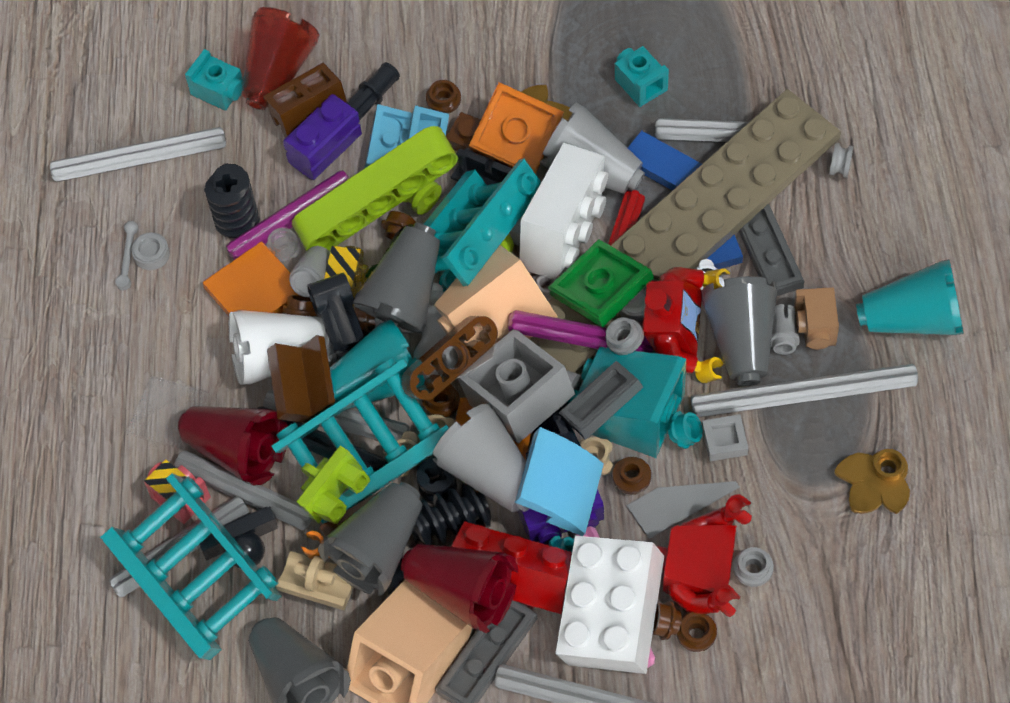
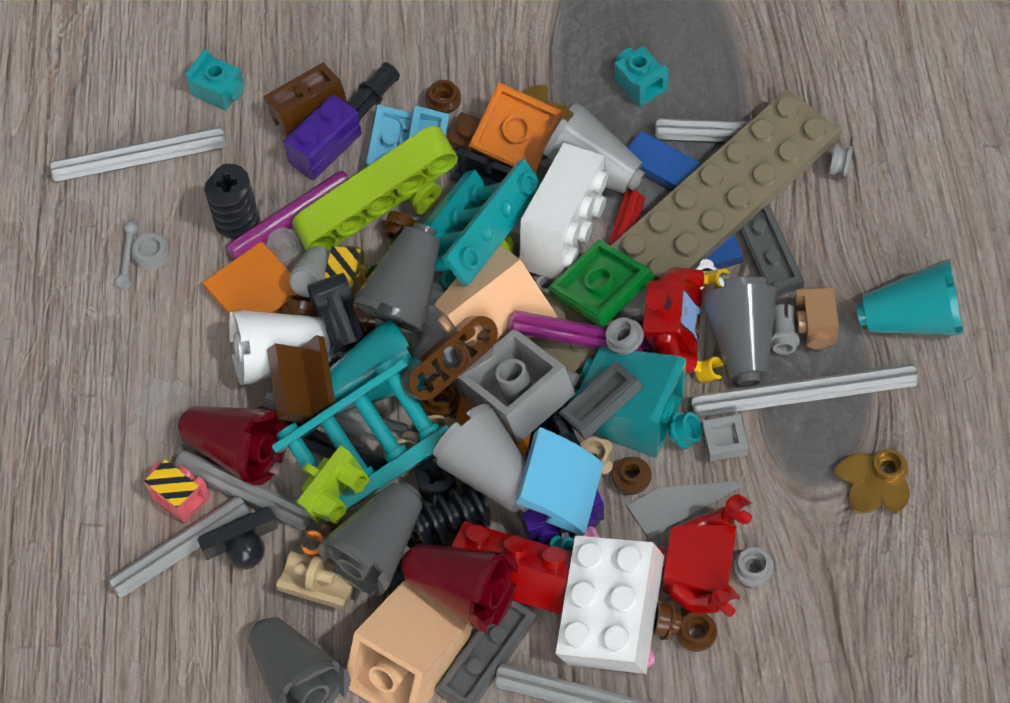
(153, 573): teal fence -> none
(274, 53): clear red cone -> none

